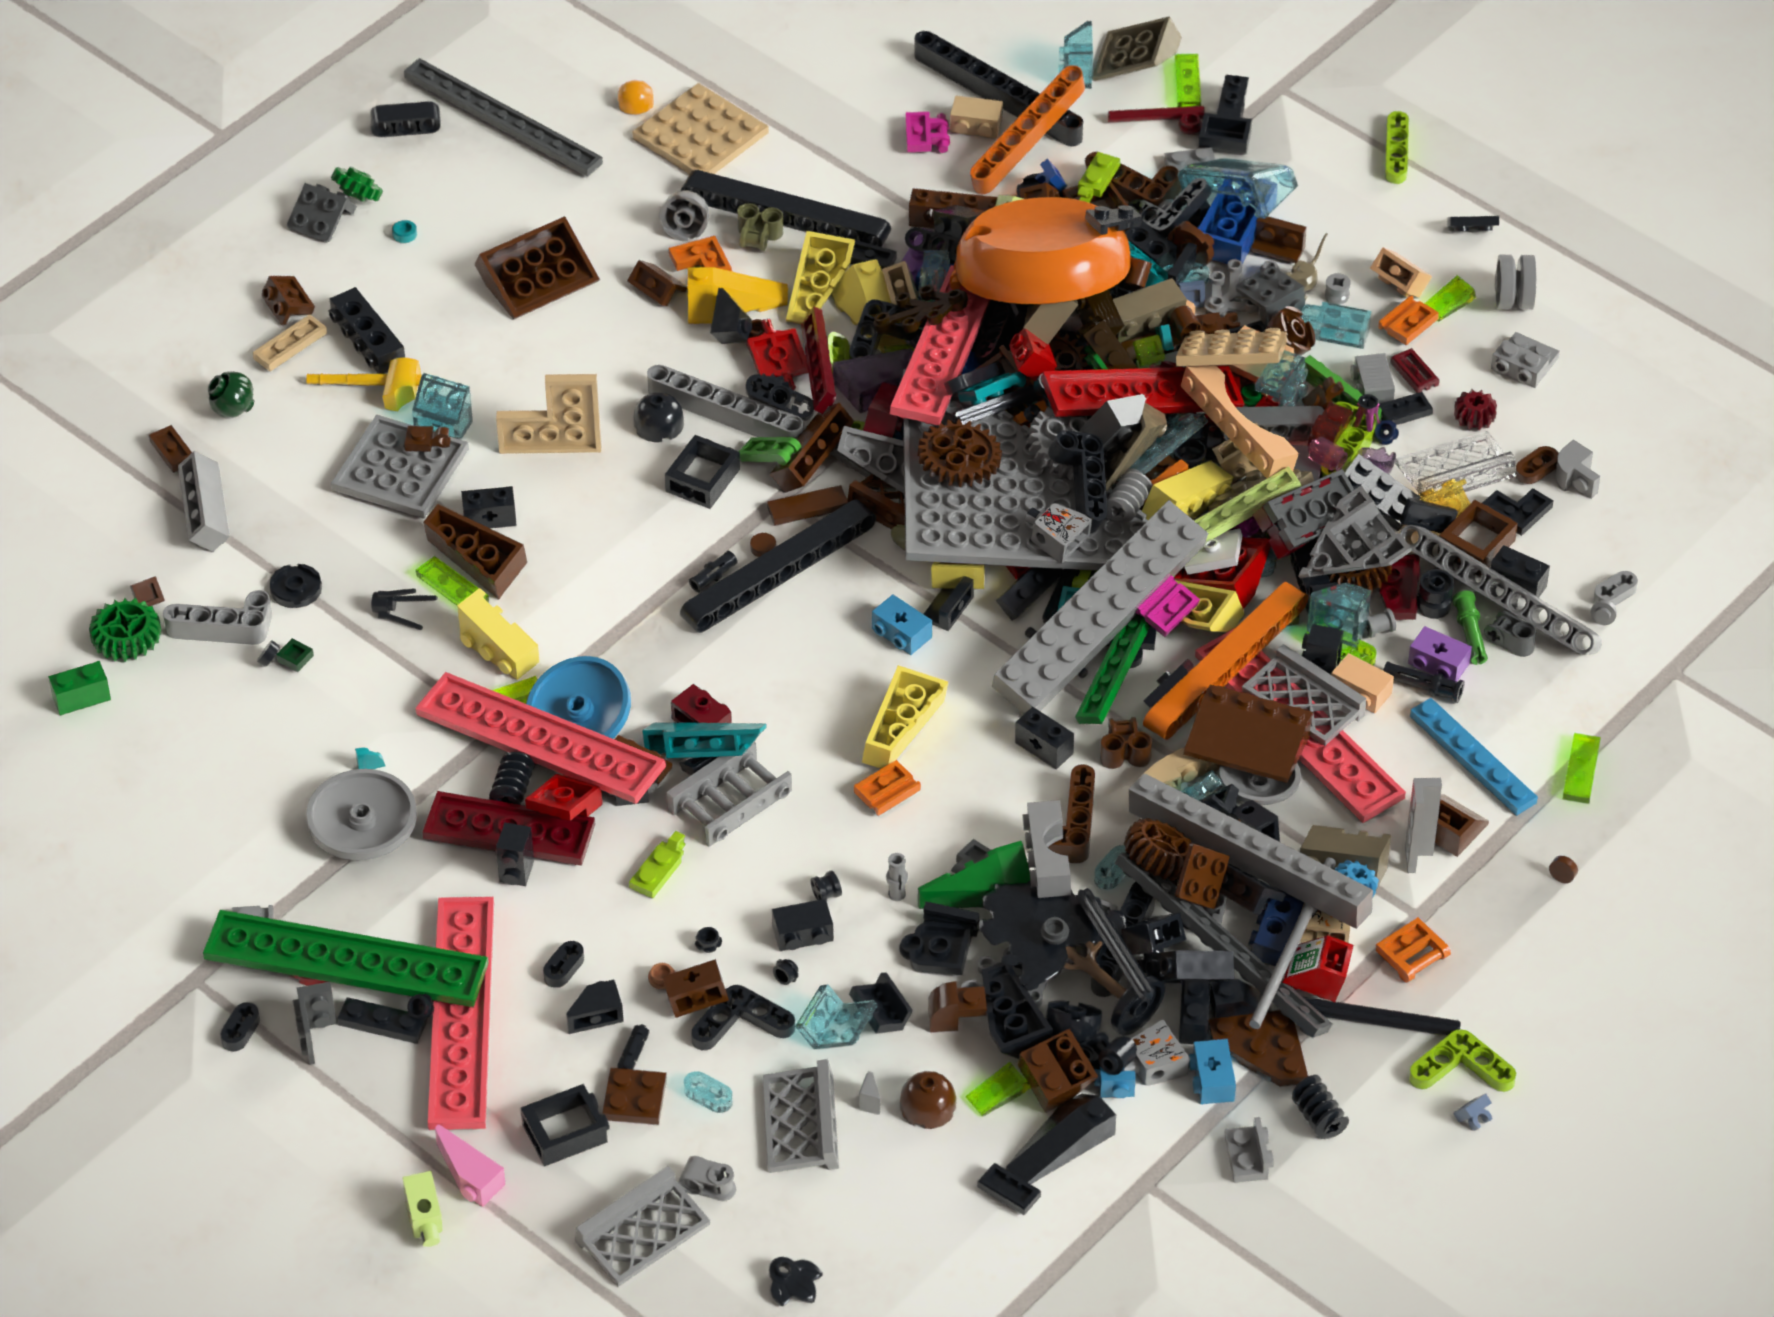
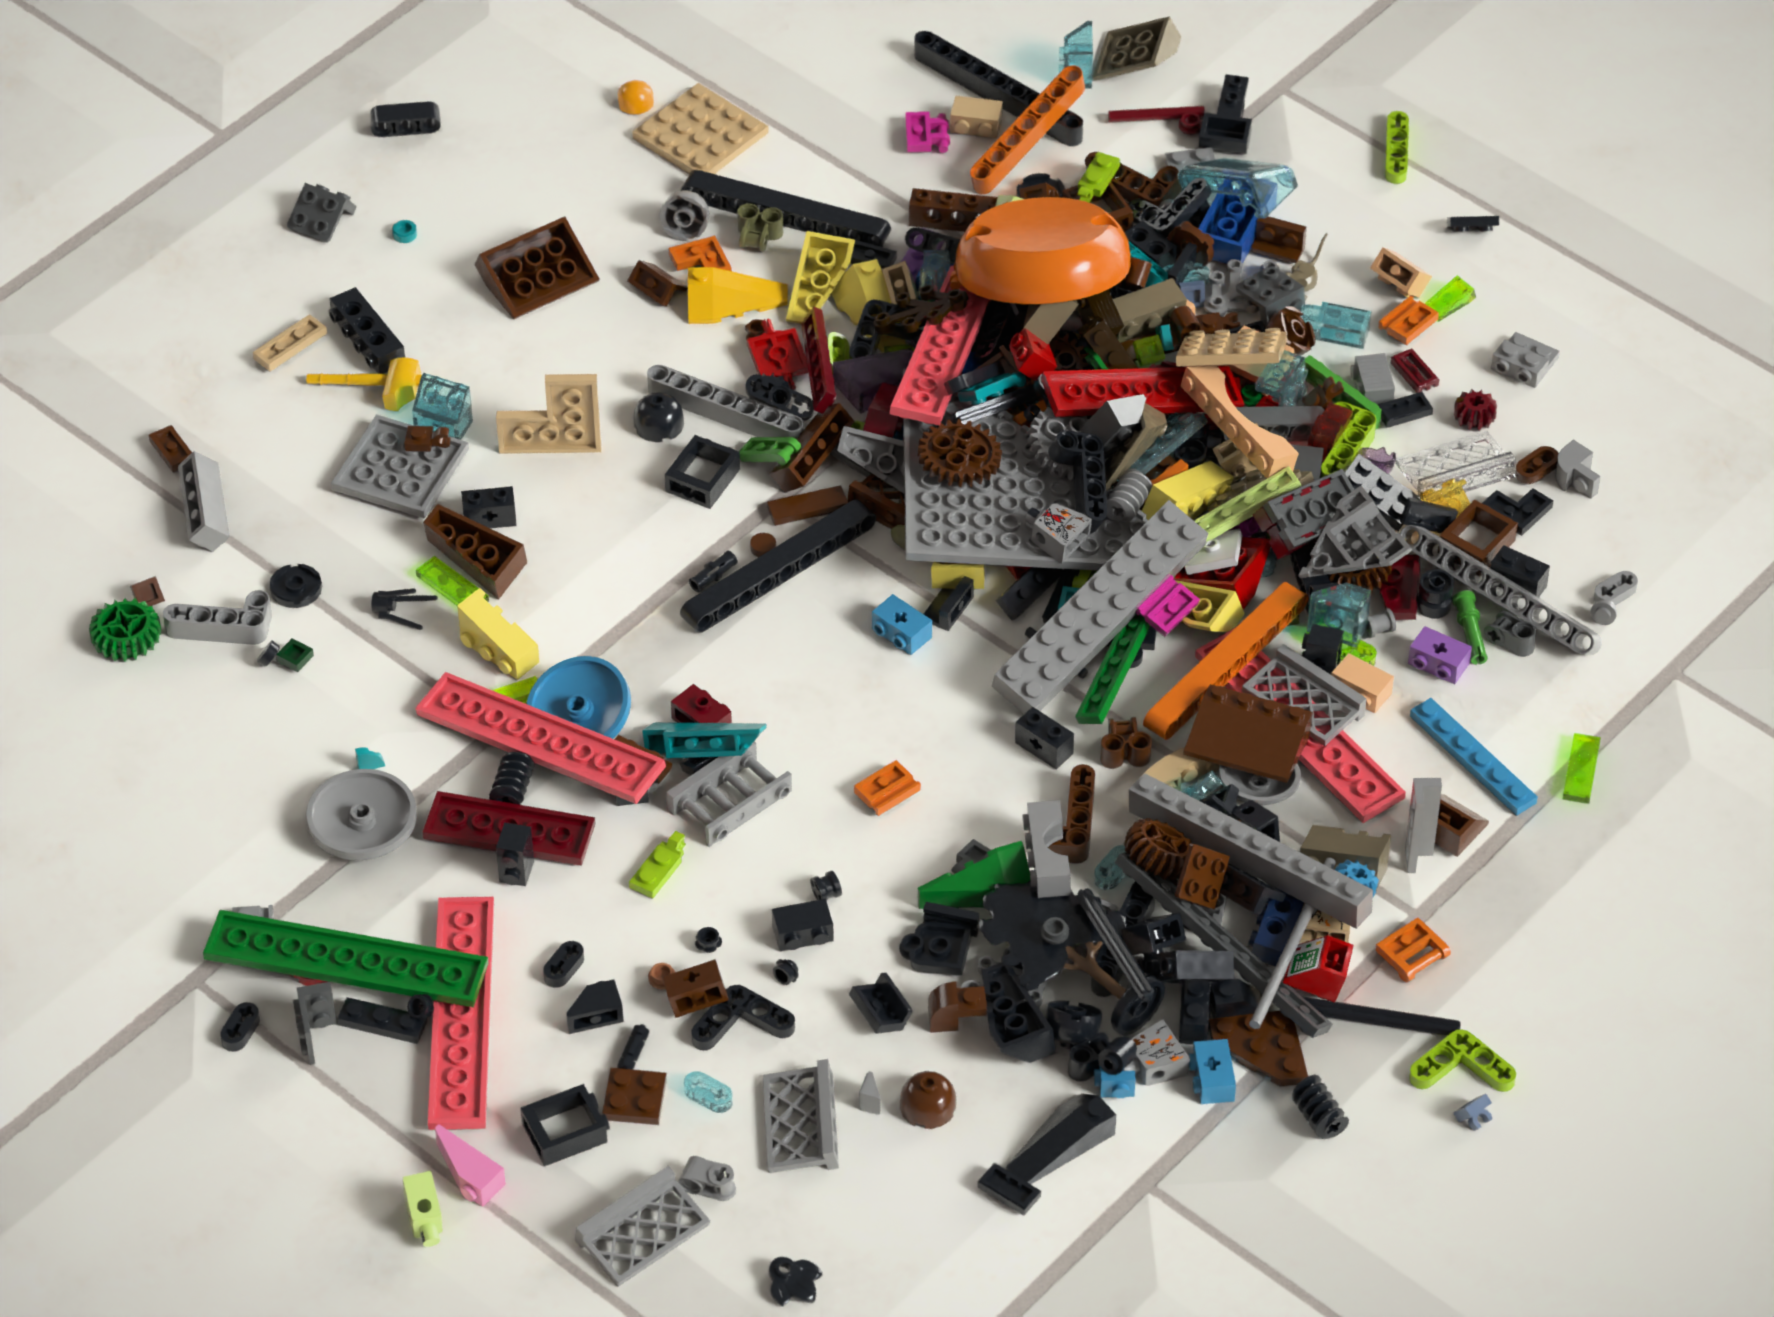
(79, 688): green brick -> none
(231, 394): dark green plant -> none
(286, 297): reddish brown bracket -> none
(357, 184): green gear -> none
(503, 117): dark grey plate -> none
(565, 798): red plate -> none
(729, 320): black slope -> none
(831, 1022): clear light blue bracket -> none
(897, 876): light grey pin -> none
(903, 713): light yellow wedge -> none
(954, 220): black brick -> none
(998, 1090): clear neon green slope -> none
(1051, 176): blue tile -> none
(1056, 1070): reddish brown slope -> none
(1120, 218): black wing -> none
(1167, 682): black plate -> none
(1187, 80): clear neon green tile -> none
(1248, 1152): light grey bracket -> none
(1327, 453): clear pink brick -> none
(1337, 288): light grey wheel -> none
(1367, 406): flat silver piece -> none
(1381, 428): dark blue plate -> none
(1437, 684): black pin -> none
(1515, 281): light grey wheel -> none
(1563, 869): reddish brown tile -> none

